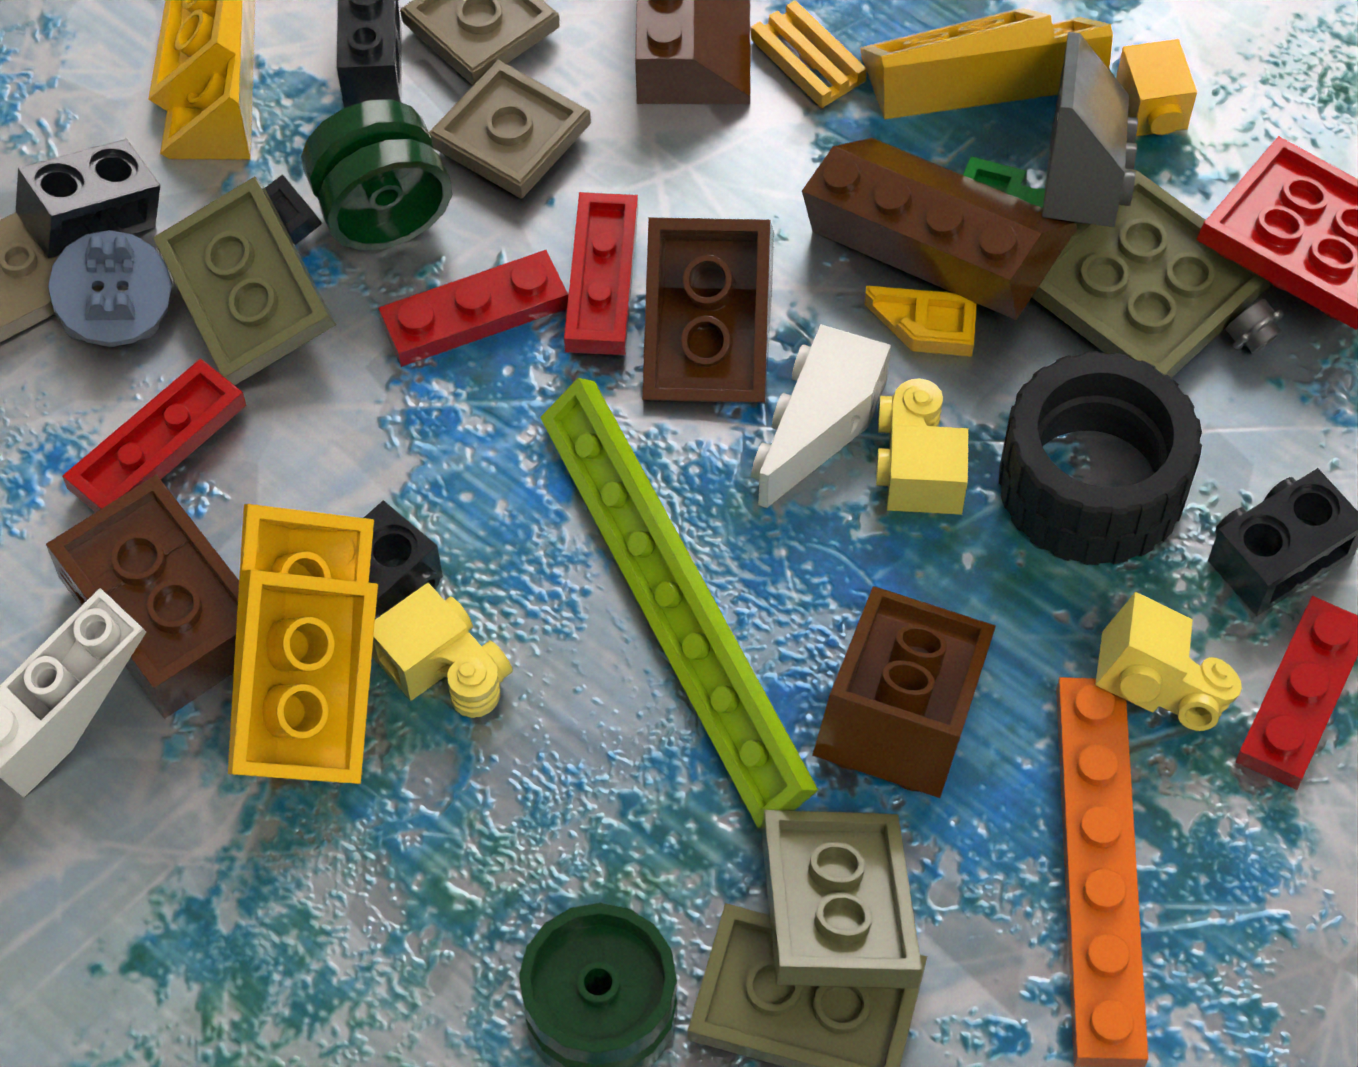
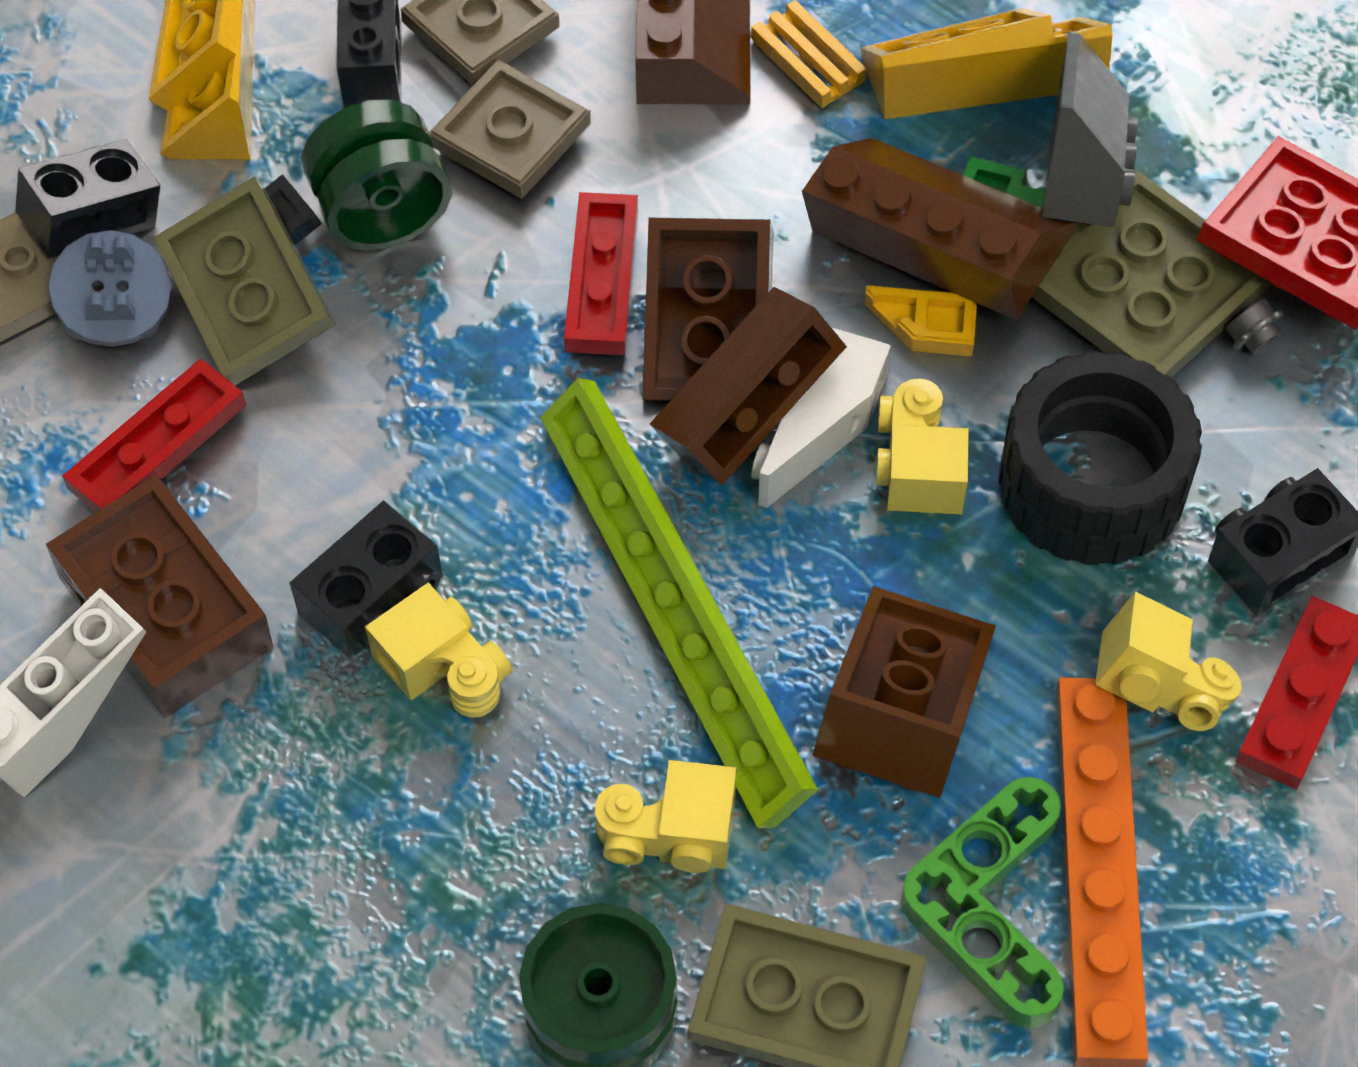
(302, 645): yellow slope -> none
(473, 307): red plate -> none
(683, 828): none -> light yellow brick
(748, 385): none -> reddish brown brick
(839, 900): olive plate -> none
(968, 885): none -> bright green beam
(1157, 86): yellow brick -> none

